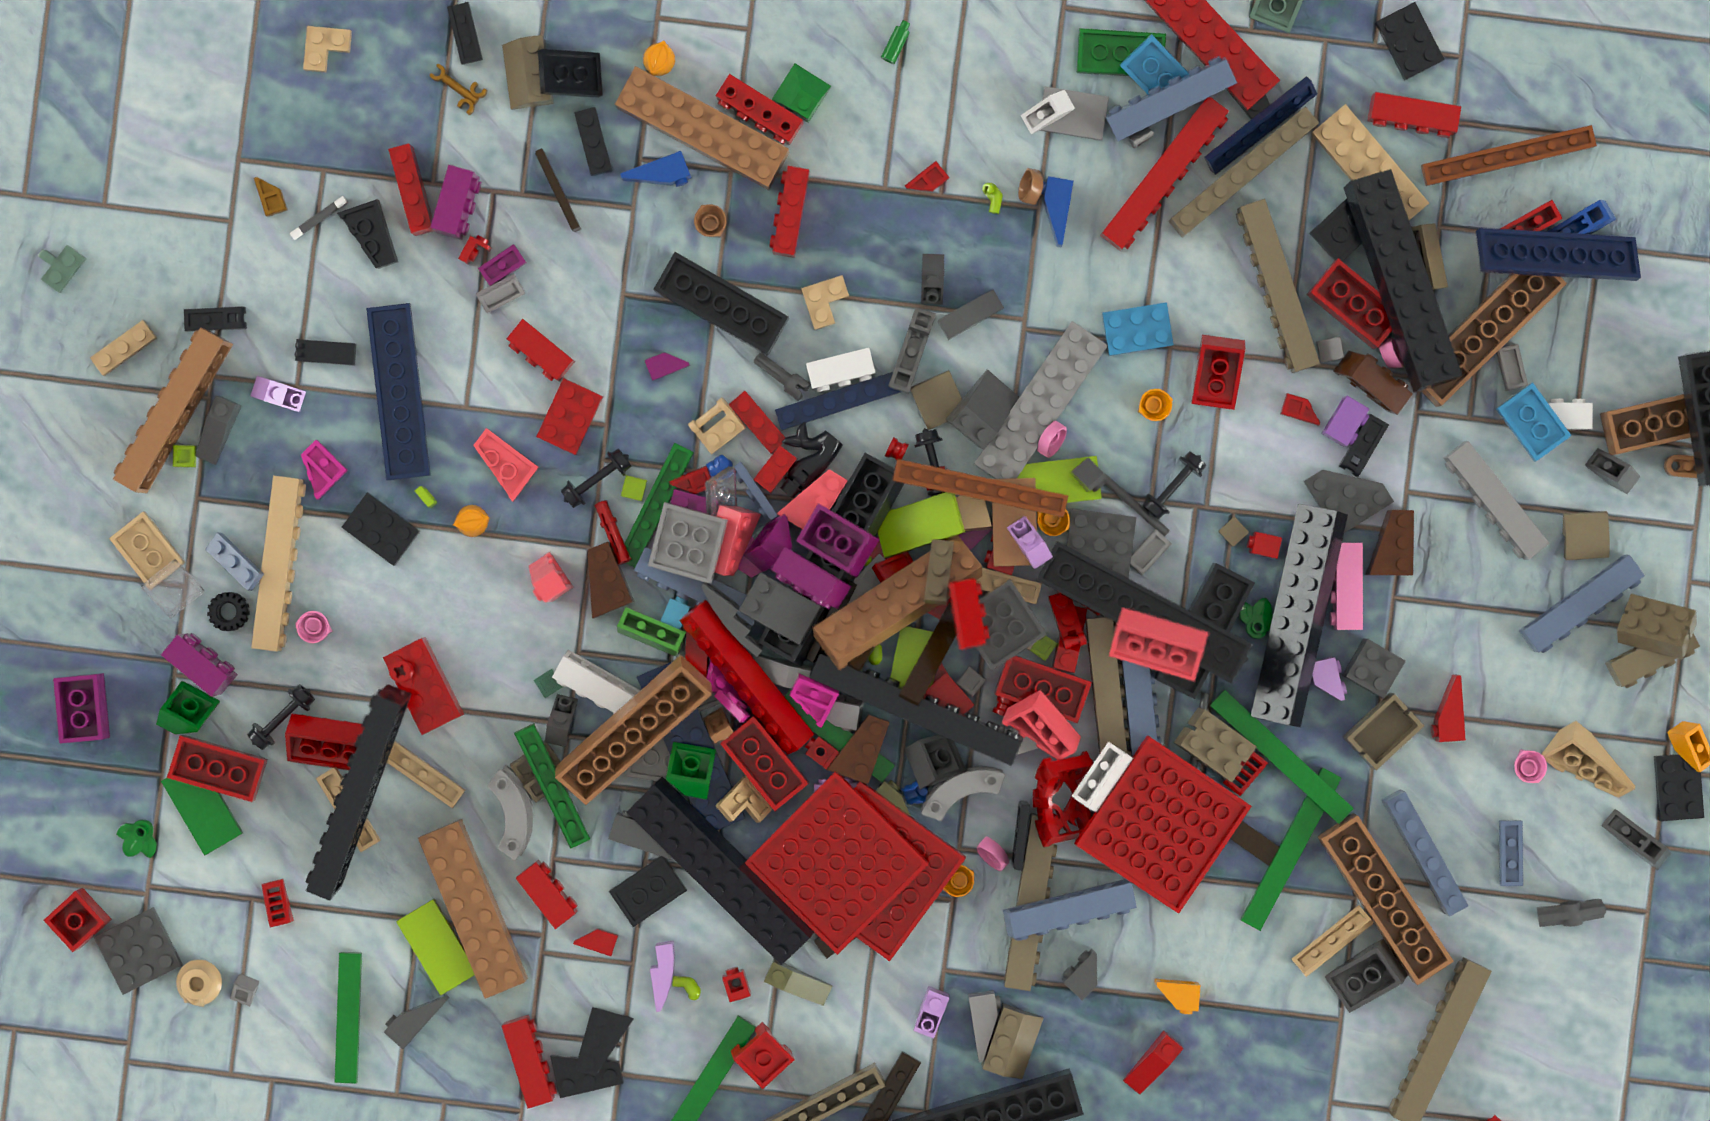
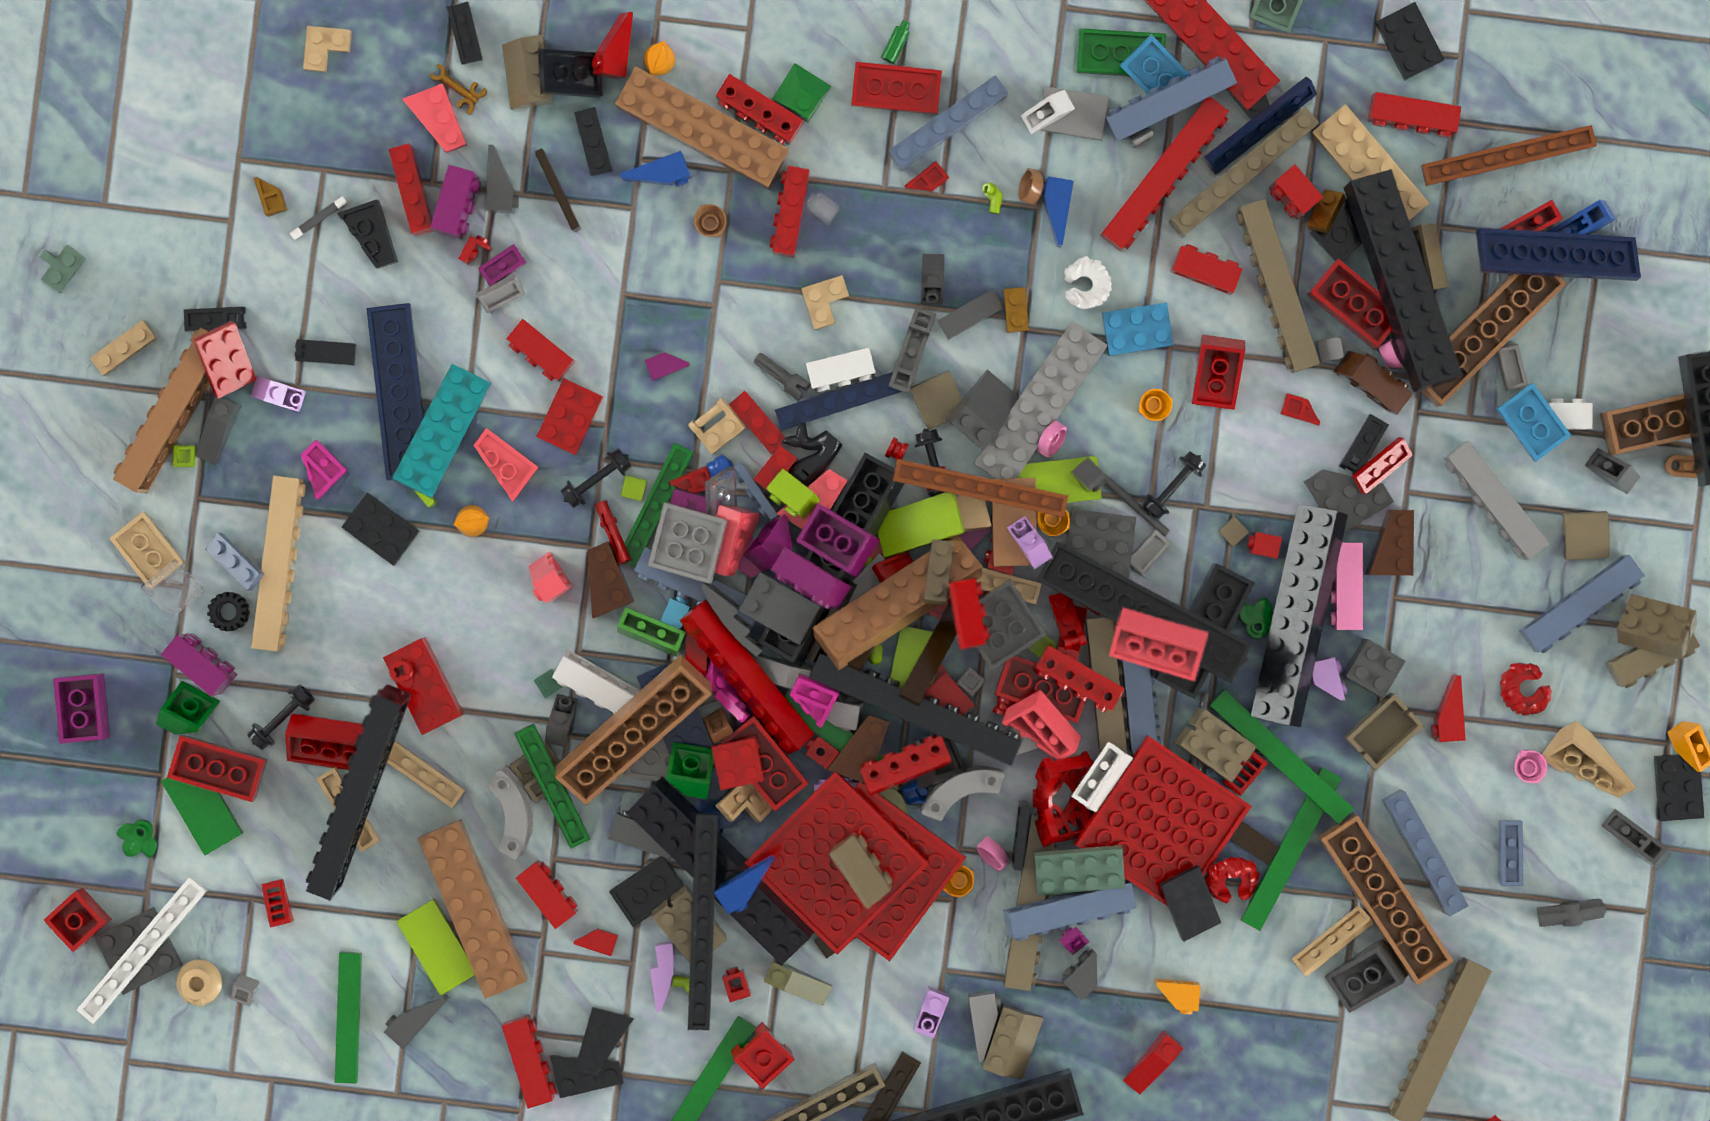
(142, 950): none -> white plate
(224, 359): none -> plate
(313, 627): bright pink hat -> none
(438, 116): none -> coral wing
(441, 431): none -> teal plate
(500, 191): none -> dark grey slope
(613, 52): none -> red slope
(677, 921): none -> dark tan piece
(702, 921): none -> black plate
(721, 303): black brick -> none
(738, 763): none -> red brick
(739, 889): none -> blue slope
(793, 494): none -> lime brick
(822, 208): none -> clear brick
(861, 869): none -> dark tan slope
(896, 88): none -> red plate
(905, 765): none -> red brick
(948, 123): none -> sand blue brick
(1016, 310): none -> pearl gold plate
(1073, 940): none -> magenta plate
(1079, 678): none -> red brick
(1079, 870): none -> sand green plate
(1097, 274): none -> white piece
(1190, 903): none -> black tile
(1206, 269): none -> red brick
(1232, 868): none -> red piece
(1295, 192): none -> red brick
(1326, 211): none -> pearl gold plate
(1345, 421): medium lavender brick -> none
(1382, 465): none -> plate
(1511, 689): none -> red piece

